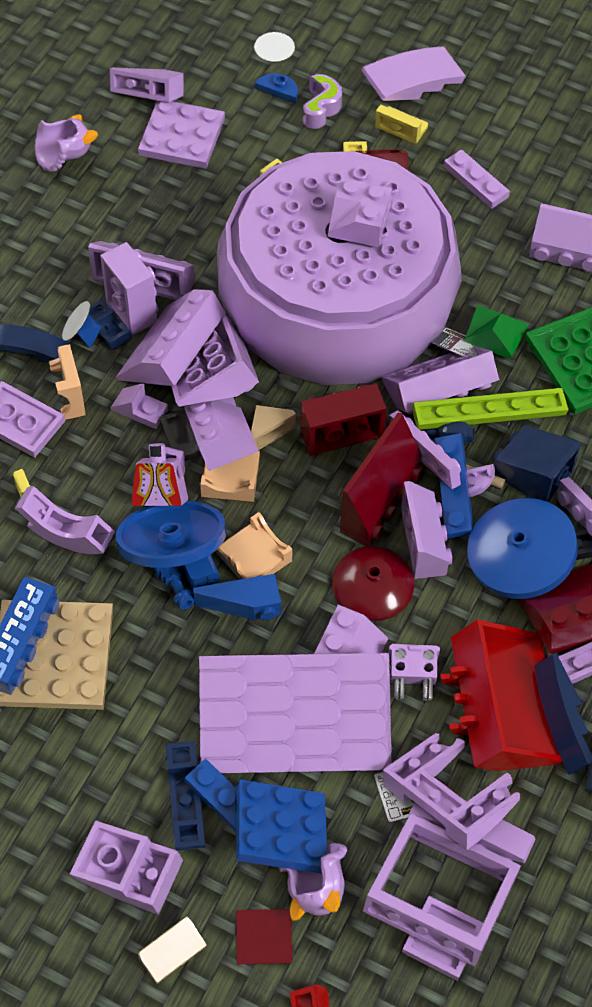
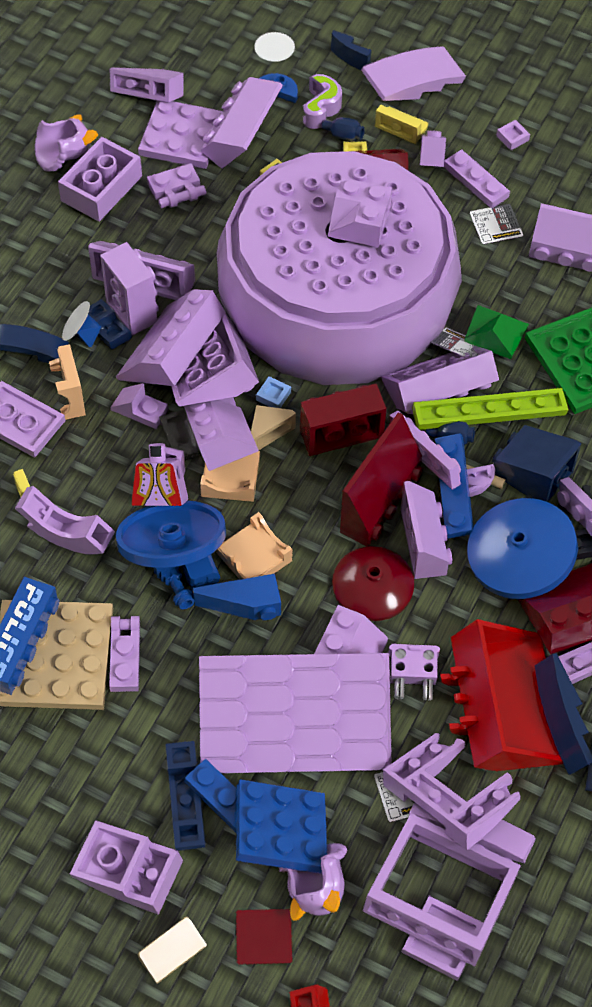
(100, 179): none -> lavender brick
(124, 654): none -> lavender plate
(176, 186): none -> lavender plate
(239, 120): none -> lavender slope
(273, 393): none -> light blue plate
(344, 48): none -> dark blue slope
(345, 129): none -> dark blue plant
(432, 149): none -> lavender slope
(496, 223): none -> sticker
(513, 135): none -> lavender plate

